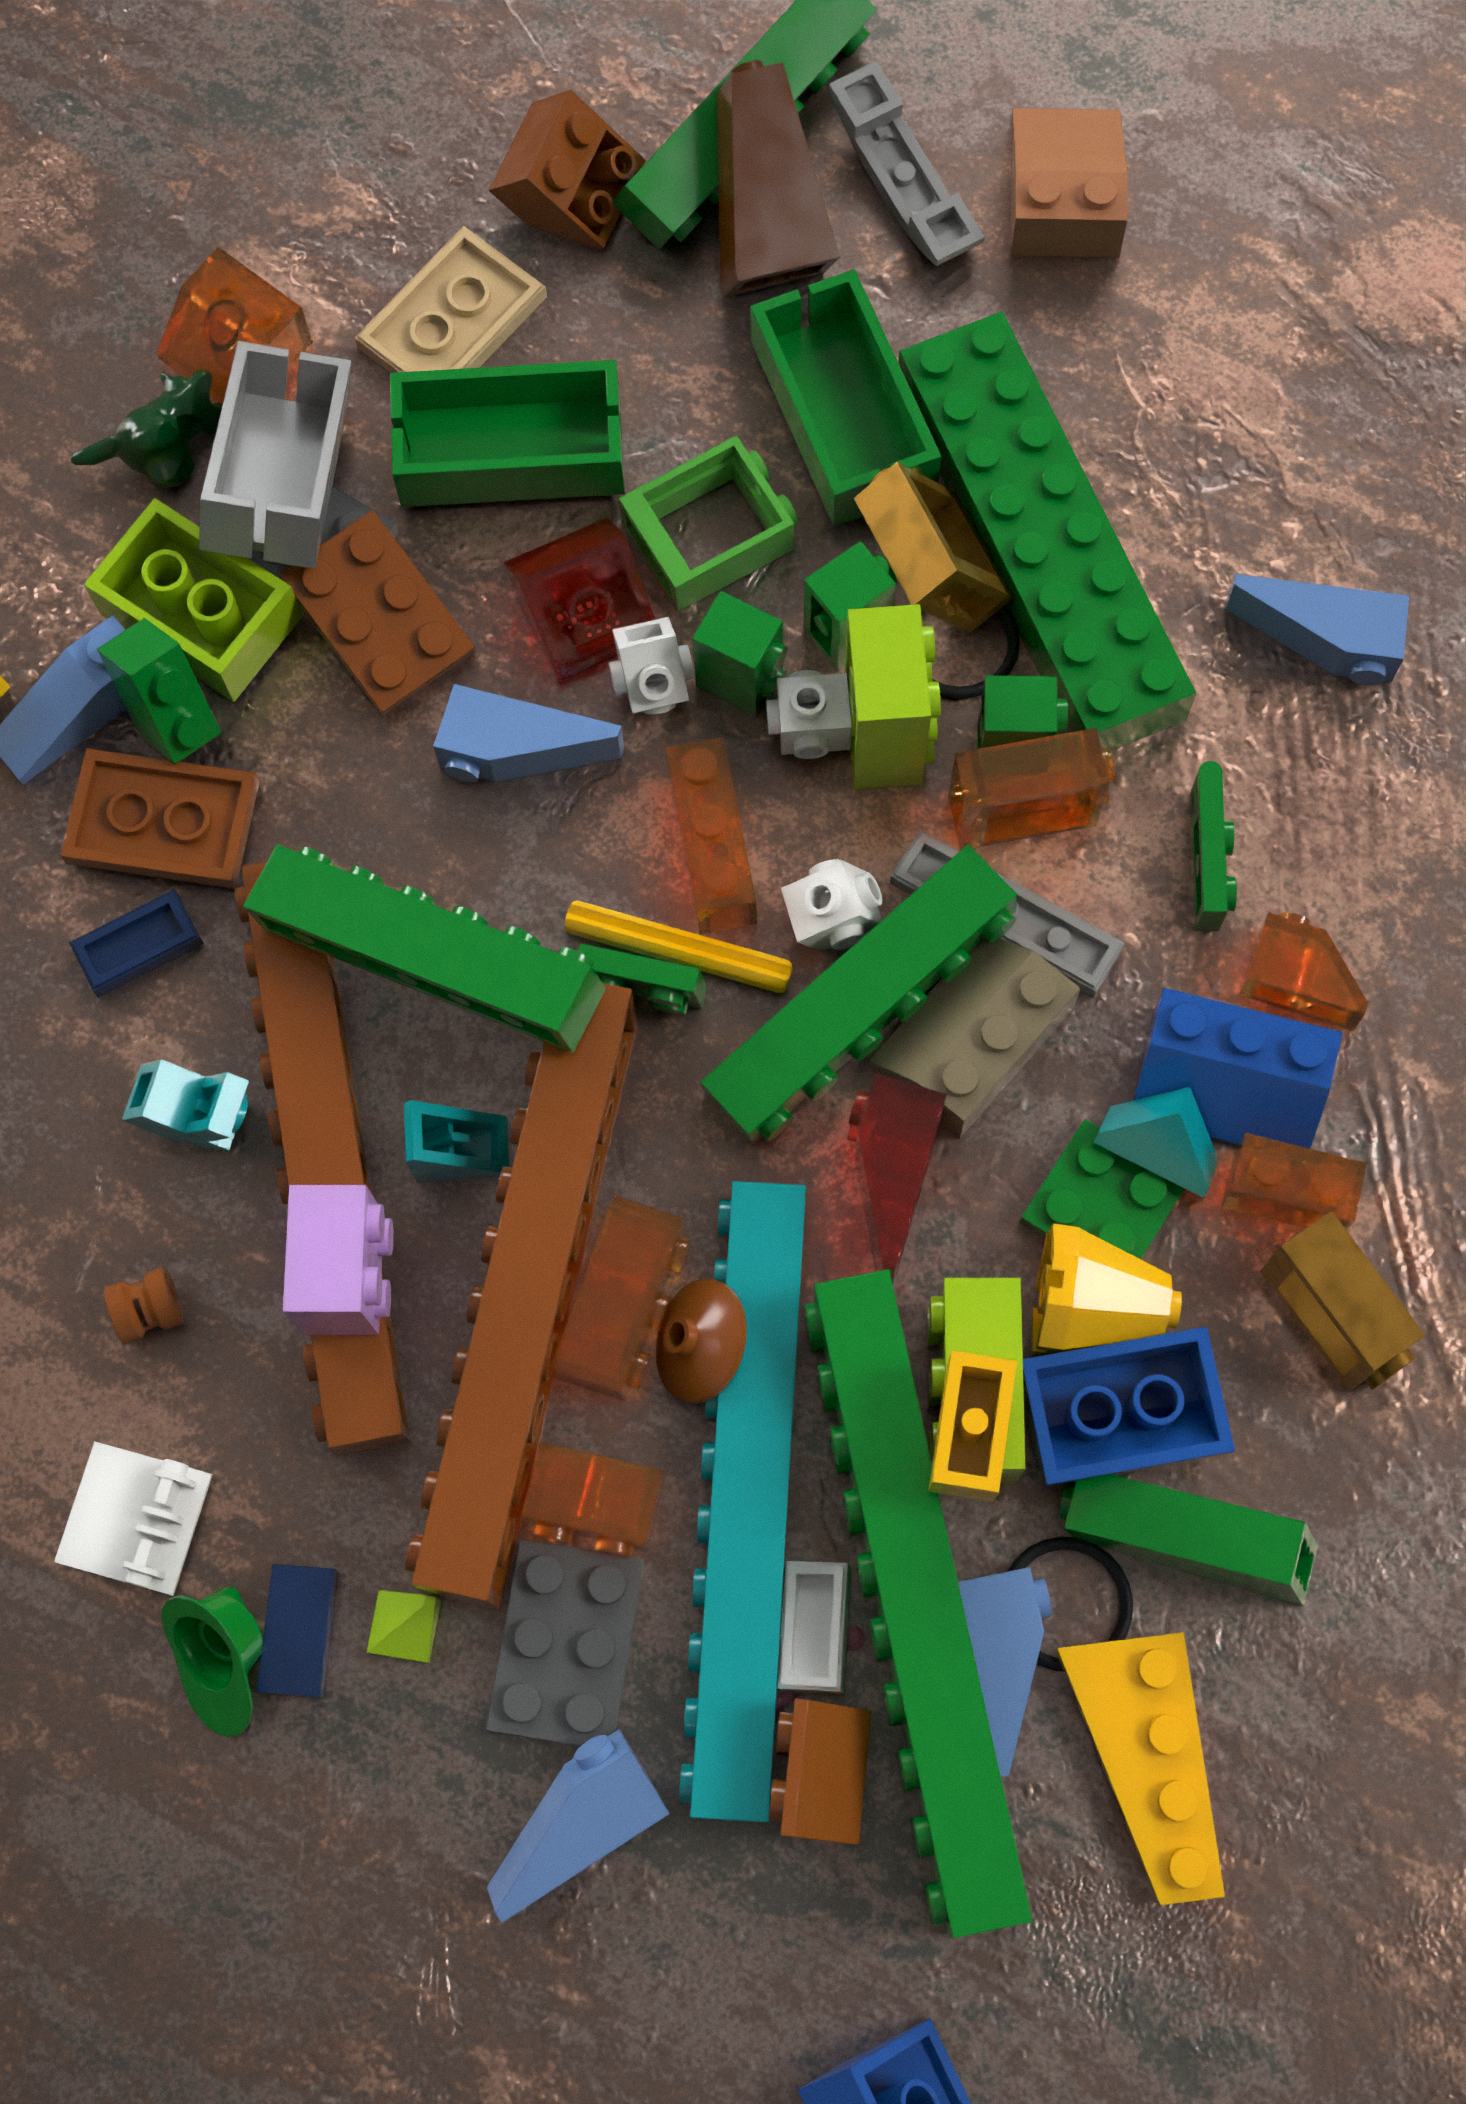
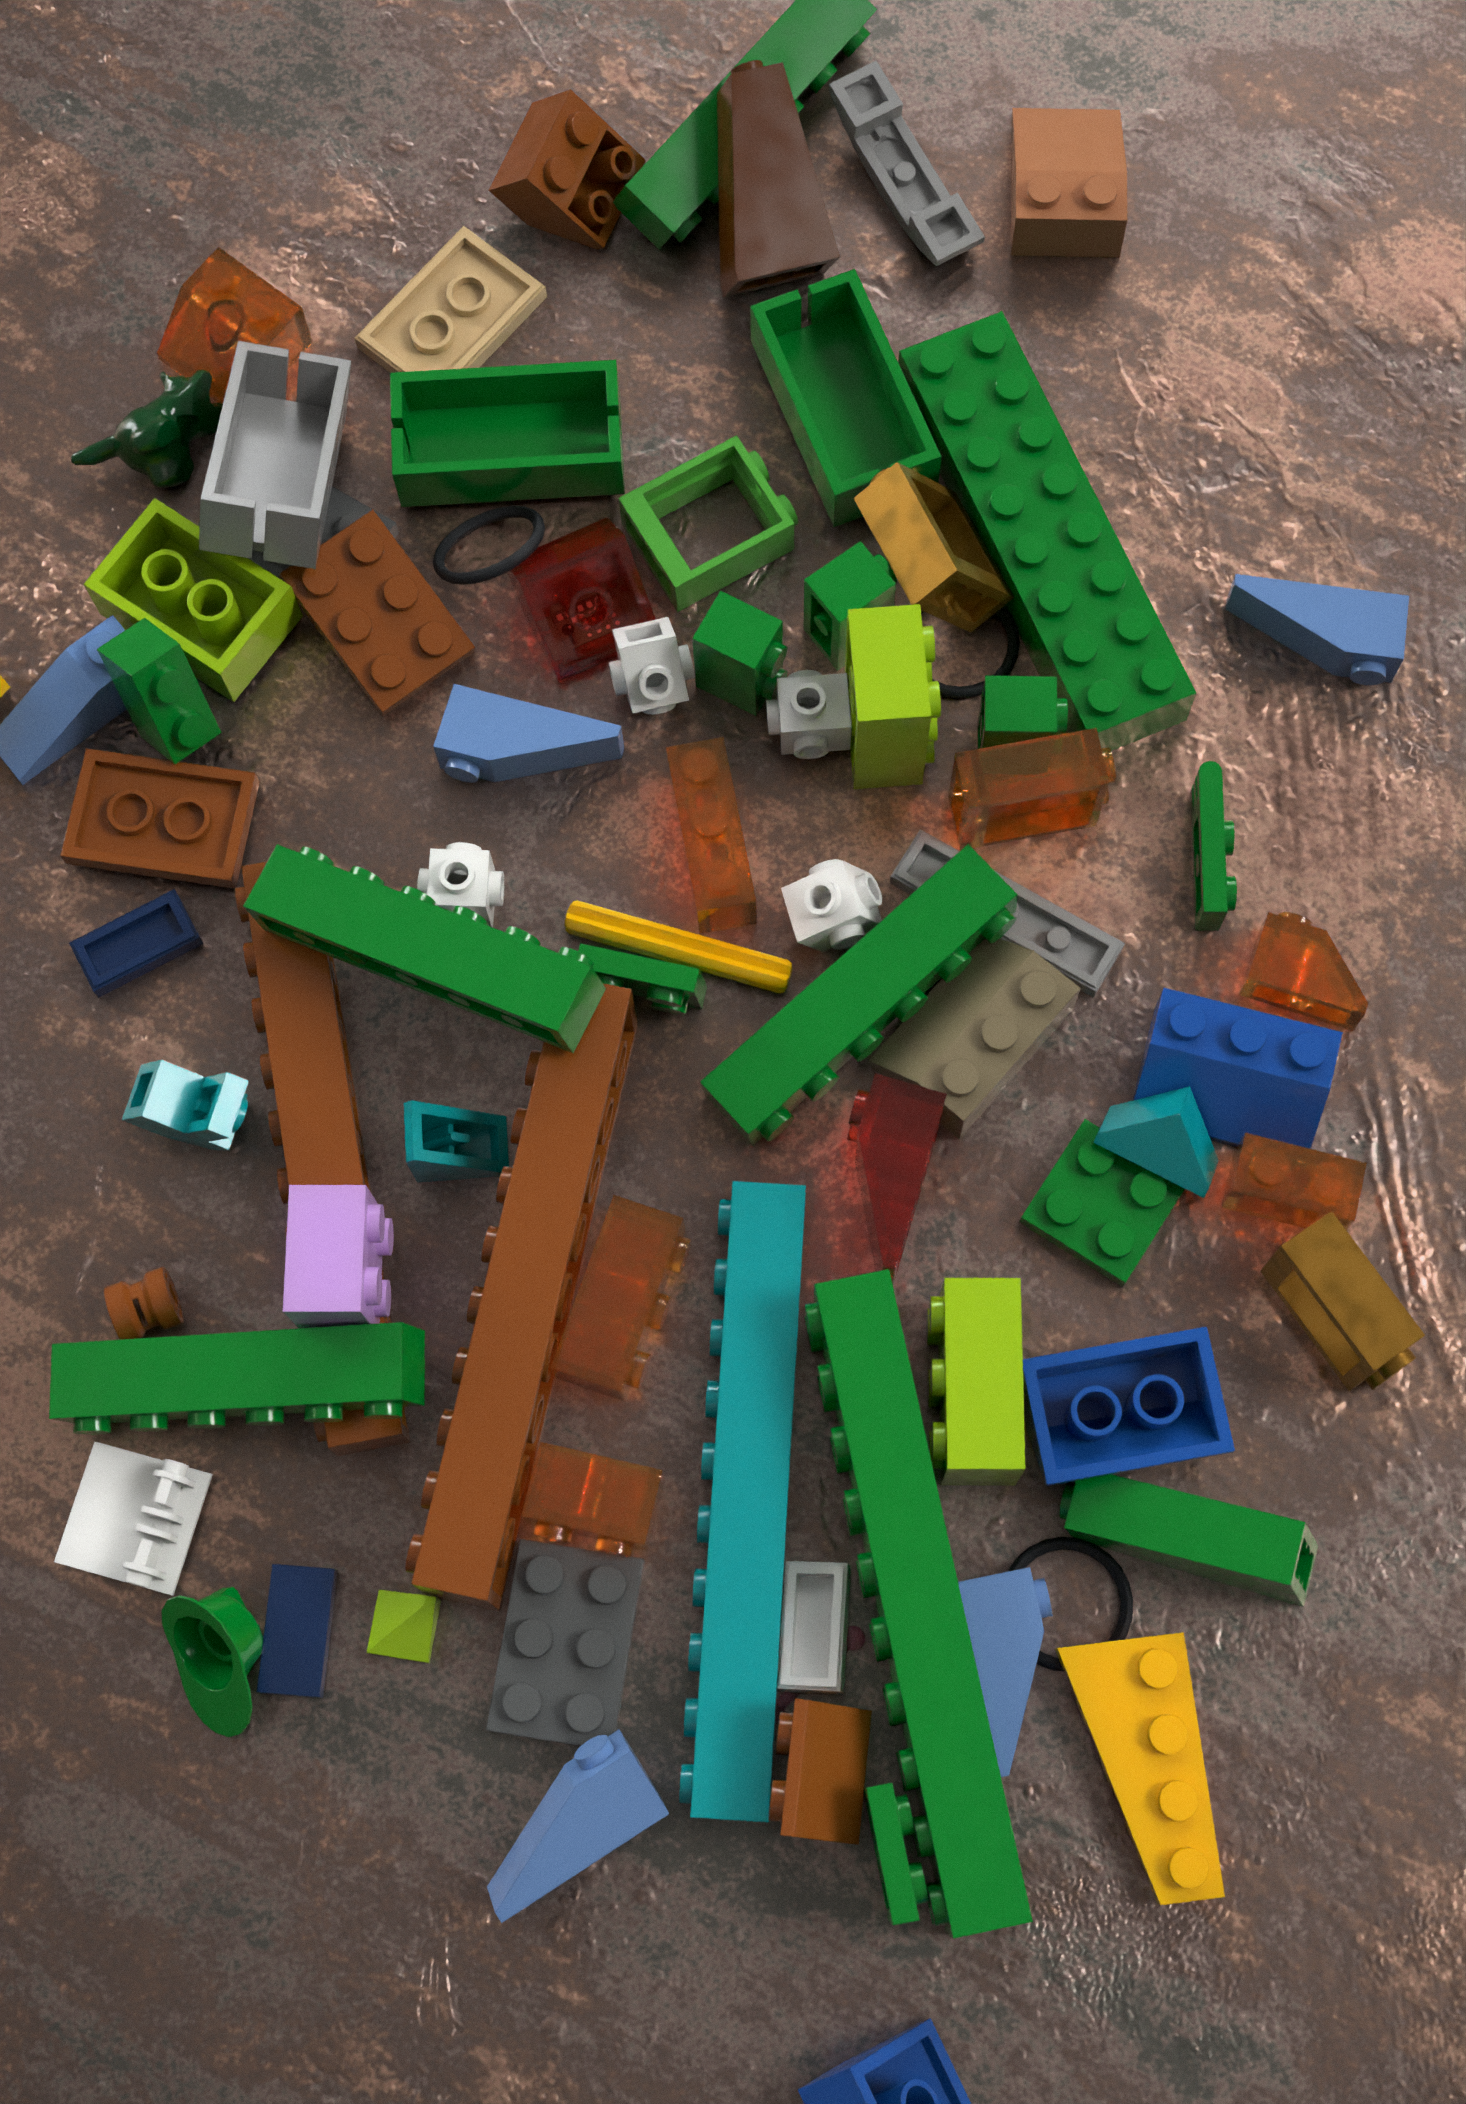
(238, 1375): none -> green brick
(473, 871): none -> white brick
(496, 569): none -> black tyre
(701, 1341): dark orange dish -> none
(900, 1881): none -> green plate
(973, 1426): yellow brick -> none
(1097, 1294): yellow cone -> none

